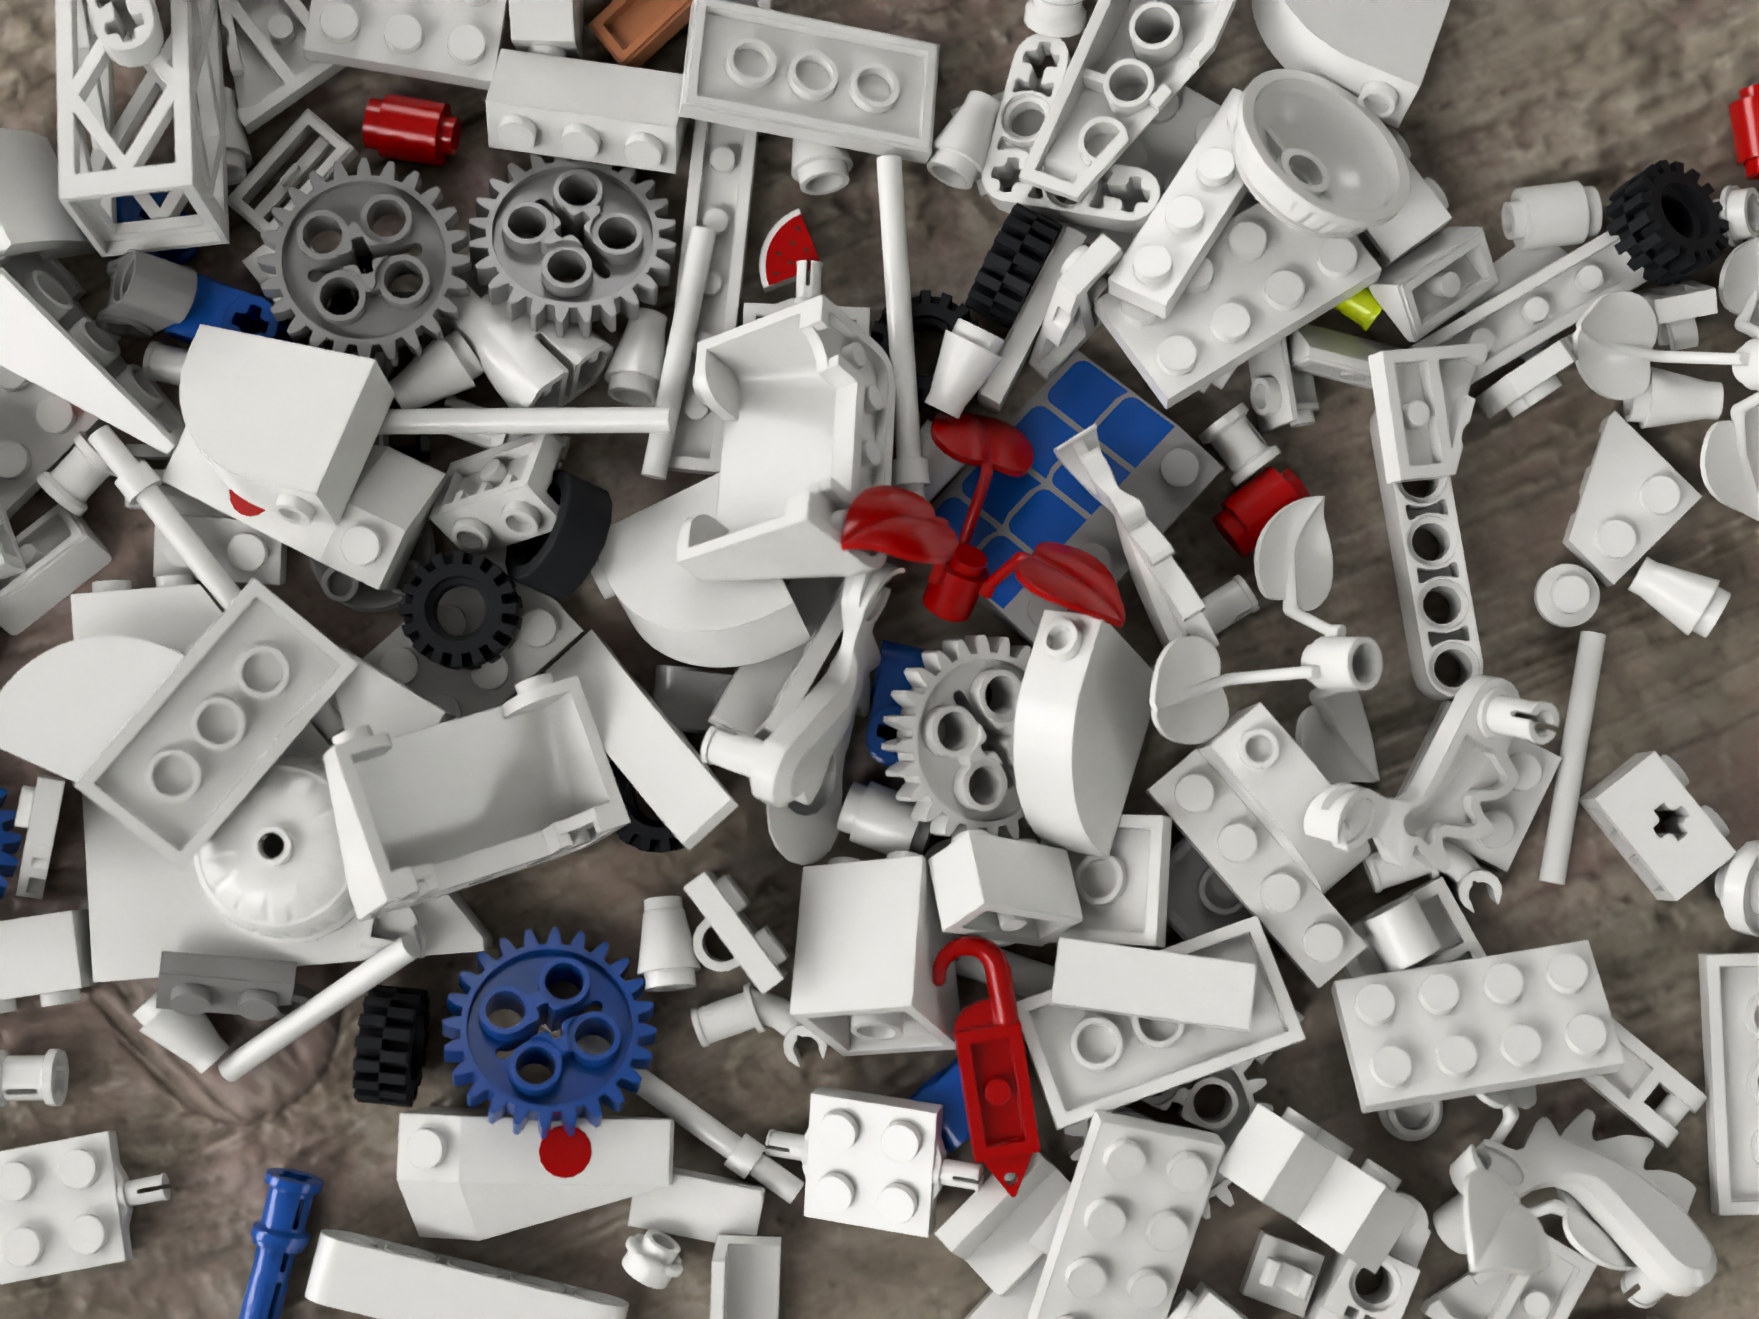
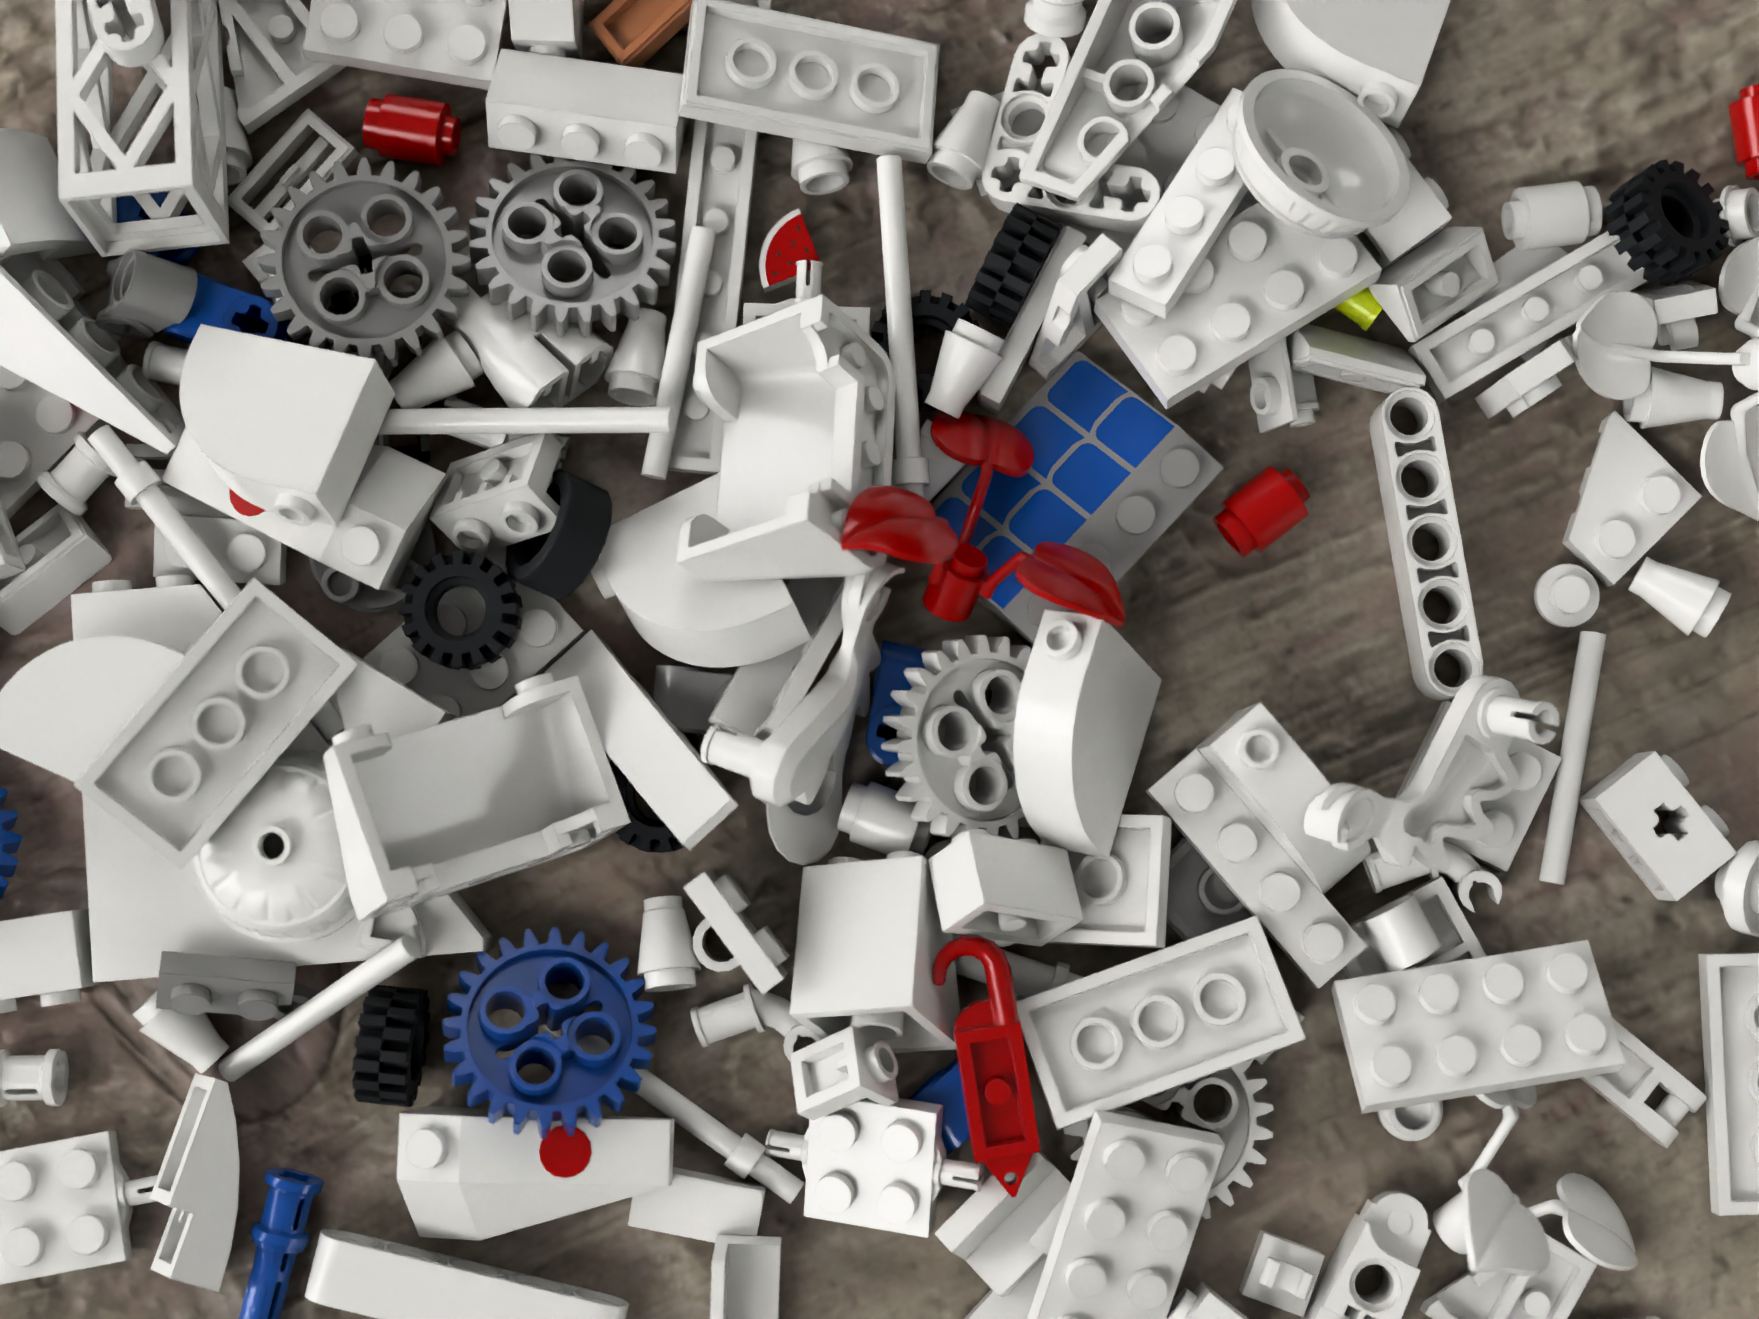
(39, 813): white wing -> none
(201, 1186): none -> white slope
(652, 1258): white plate -> none
(842, 1072): none -> white bracket
(1153, 984): white tile -> none
(1161, 584): white animal -> none
(1239, 444): white bush -> none
(1293, 566): white plant -> none
(1311, 1181): white brick -> none
(1423, 407): white wing -> none
(1633, 1205): white animal -> none

